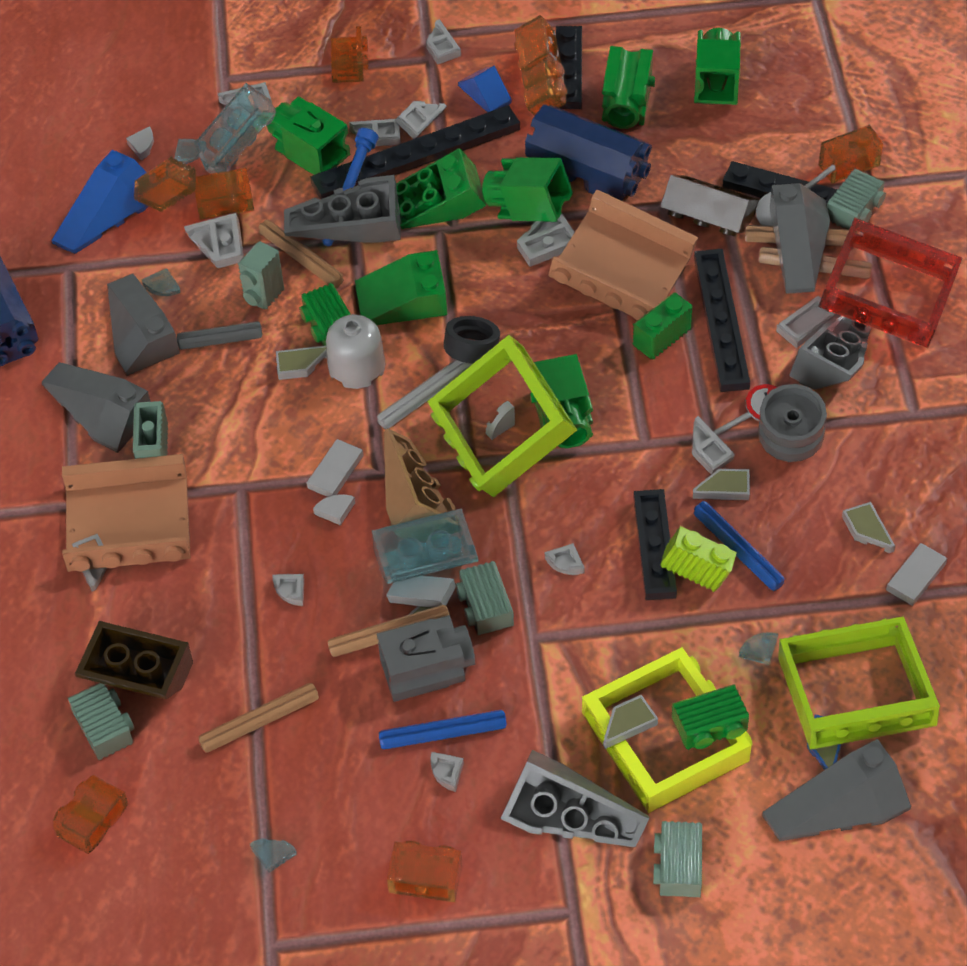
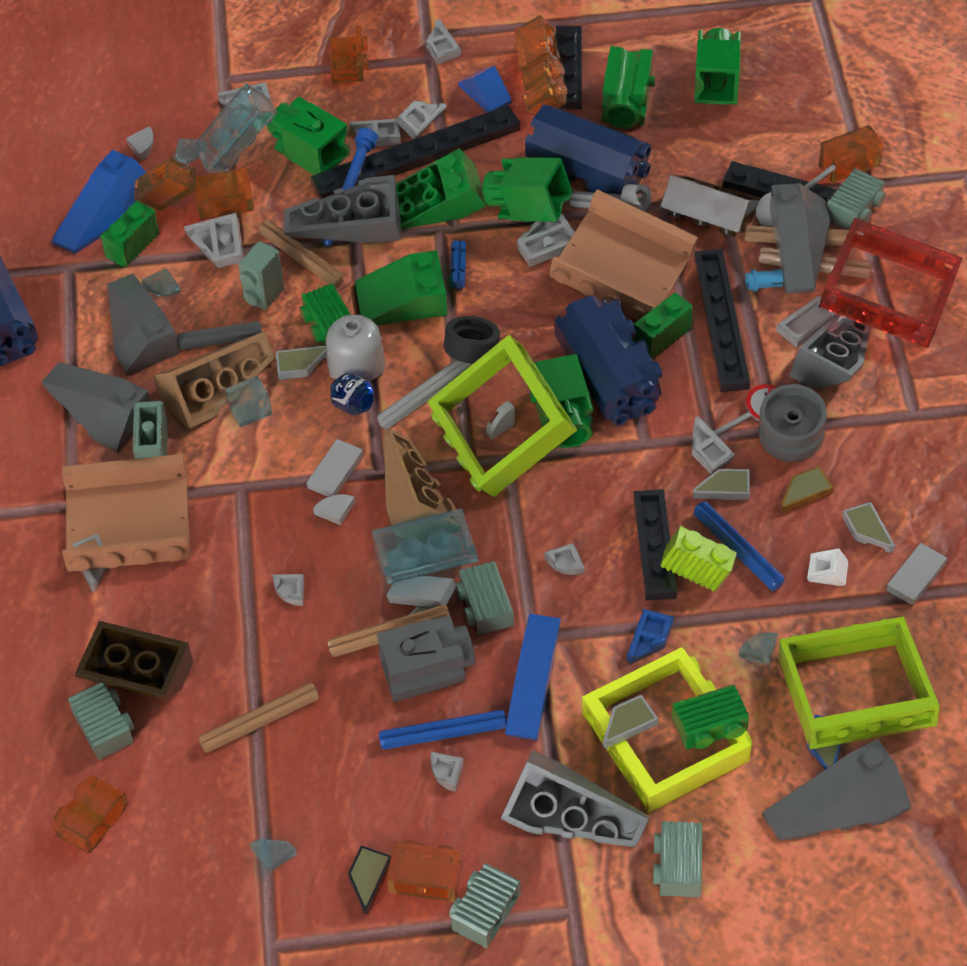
(130, 234): none -> green brick
(198, 387): none -> medium nougat wedge
(248, 401): none -> clear light blue panel
(351, 394): none -> clear blue head
(368, 875): none -> olive tile
(457, 264): none -> blue axle
(485, 904): none -> sand green brick
(533, 677): none -> blue slope
(613, 366): none -> dark blue brick
(628, 195): none -> light grey piece
(650, 635): none -> blue tile
(763, 279): none -> dark azure pin
(806, 488): none -> tile
(828, 567): none -> white slope

